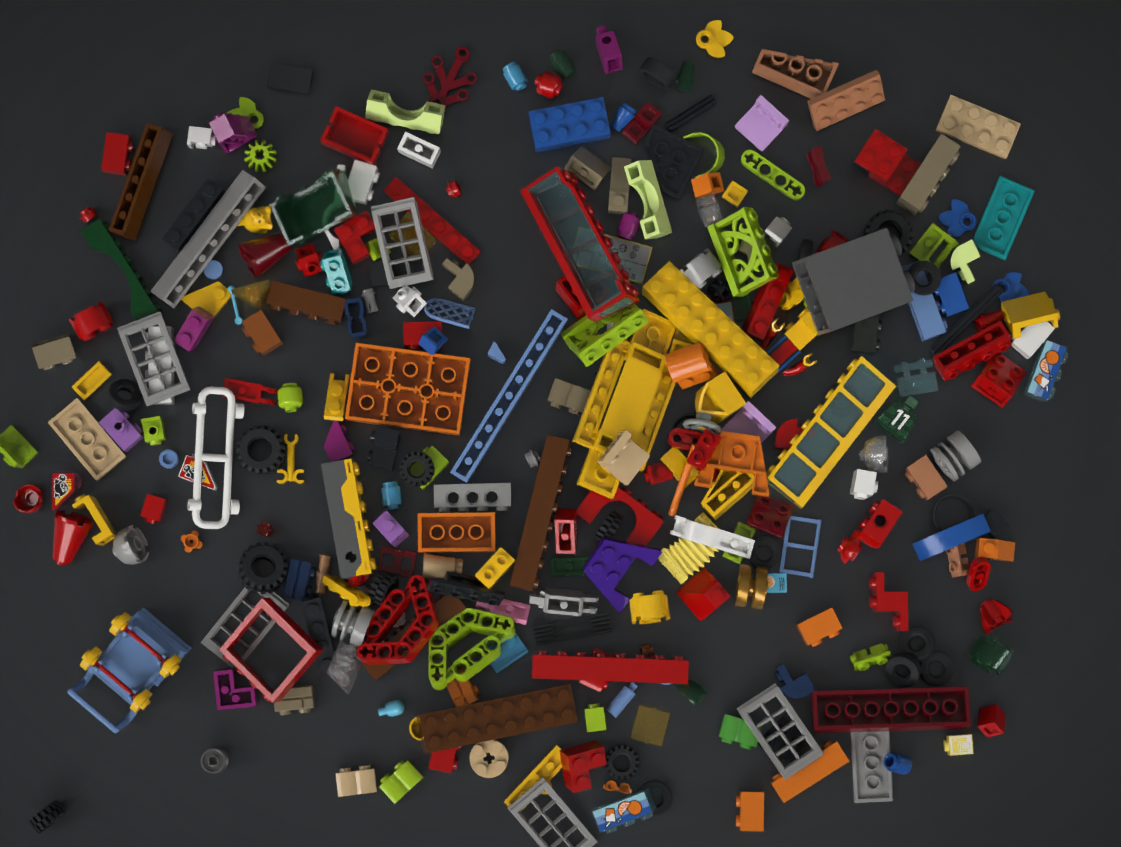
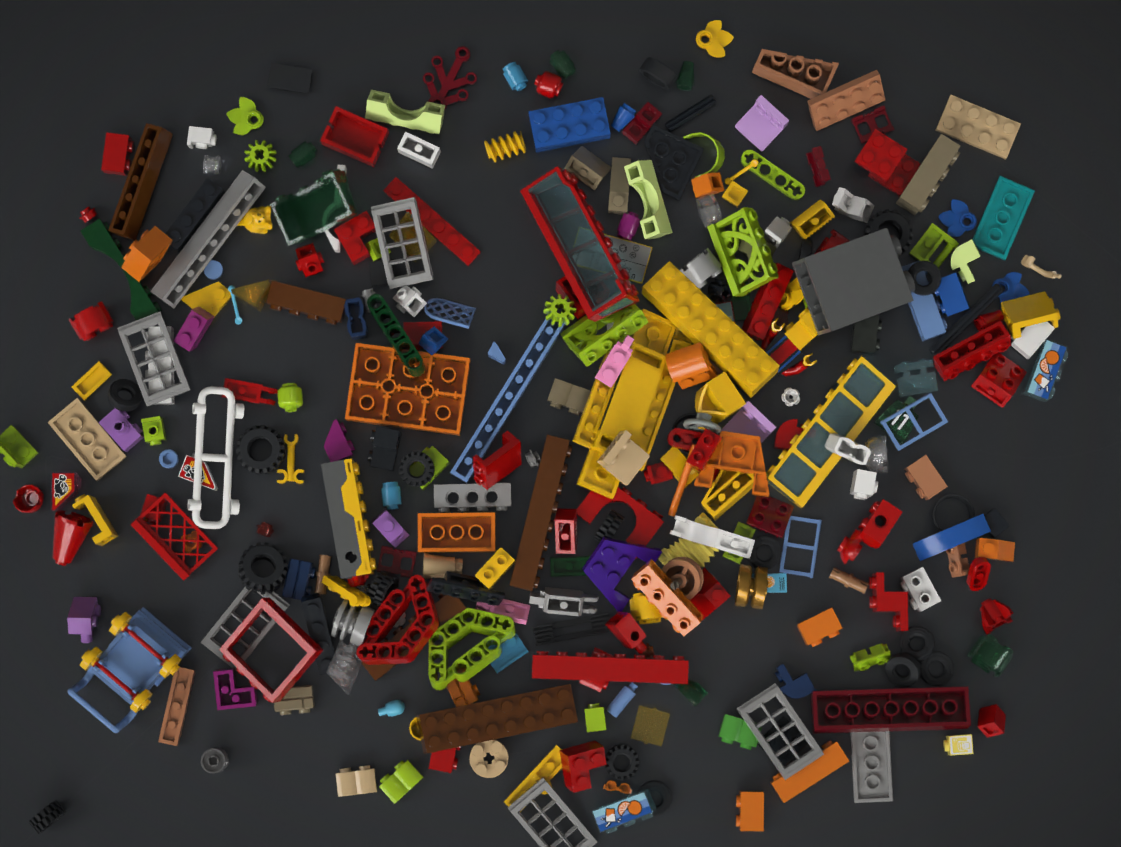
(54, 351): dark tan brick -> none
(83, 617): none -> medium lavender brick
(130, 546): light grey cylinder -> none
(146, 253): none -> orange brick
(162, 547): none -> red fence
(176, 706): none -> nougat gear
(212, 164): none -> clear wheel
(232, 130): magenta wedge -> none
(261, 332): dark orange brick -> none
(263, 252): dark red cone -> none
(303, 154): none -> clear green brick
(336, 398): yellow hinge -> none
(337, 271): teal brick -> none
(362, 180): white brick -> none
(400, 342): none -> dark green beam
(453, 189): red plate -> none
(464, 279): dark tan brick -> none
(499, 464): none -> red panel
(505, 146): none -> yellow piece
(554, 305): none -> lime gear
(608, 50): magenta torso -> none
(615, 362): none -> bright pink hinge
(627, 631): none -> red torso
(671, 603): none -> orange brick
(685, 575): none -> nougat wheel
(754, 163): none -> yellow hinge
(790, 402): none -> white plate
(812, 219): none -> yellow brick
(847, 448): none -> white brick
(849, 580): none -> medium nougat pin
(852, 206): none -> white brick
(870, 119): none -> dark red piece
(898, 763): blue brick -> none
(920, 589): none -> white brick
(921, 433): none -> medium blue window
(957, 454): light grey wheel -> none
(1028, 261): none -> tan piece

